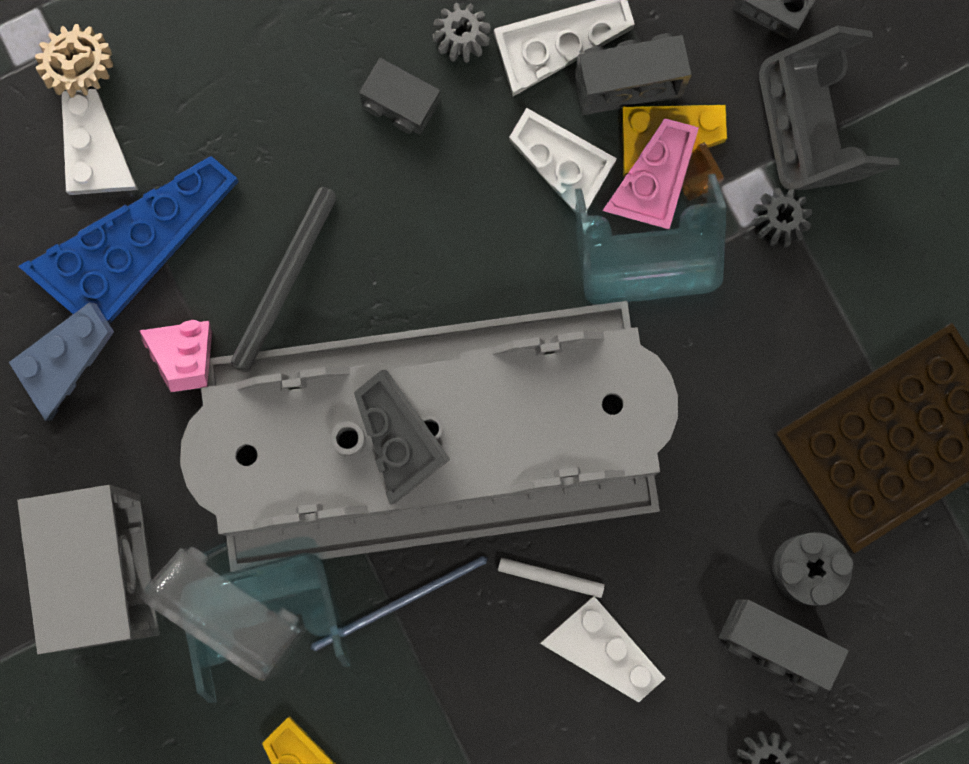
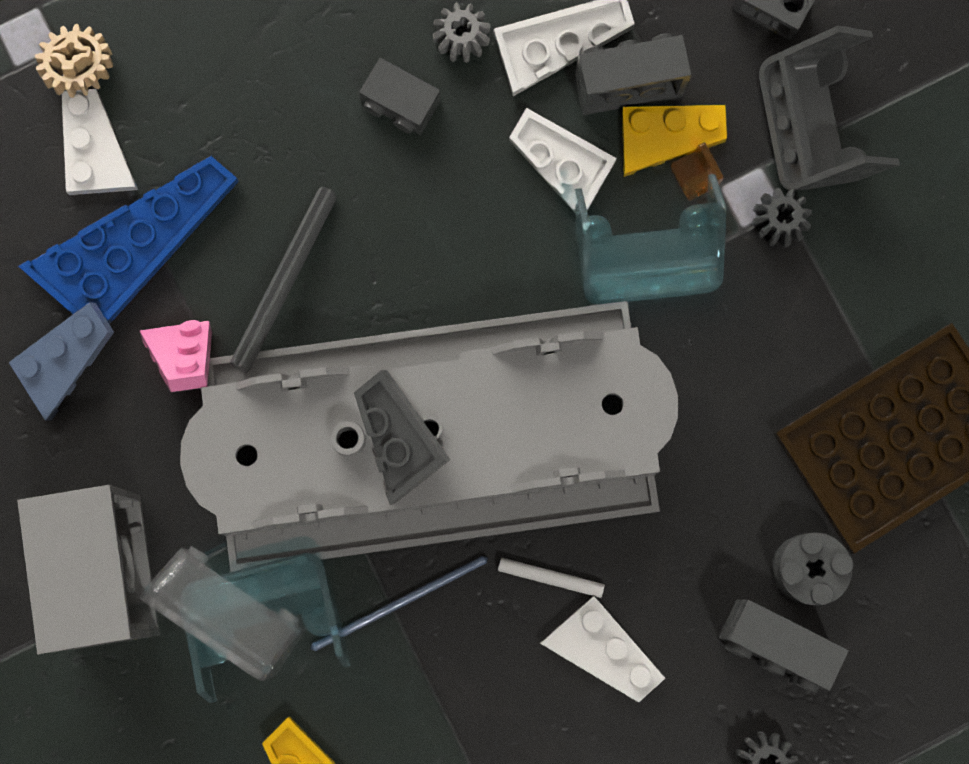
(656, 178): bright pink wing -> none

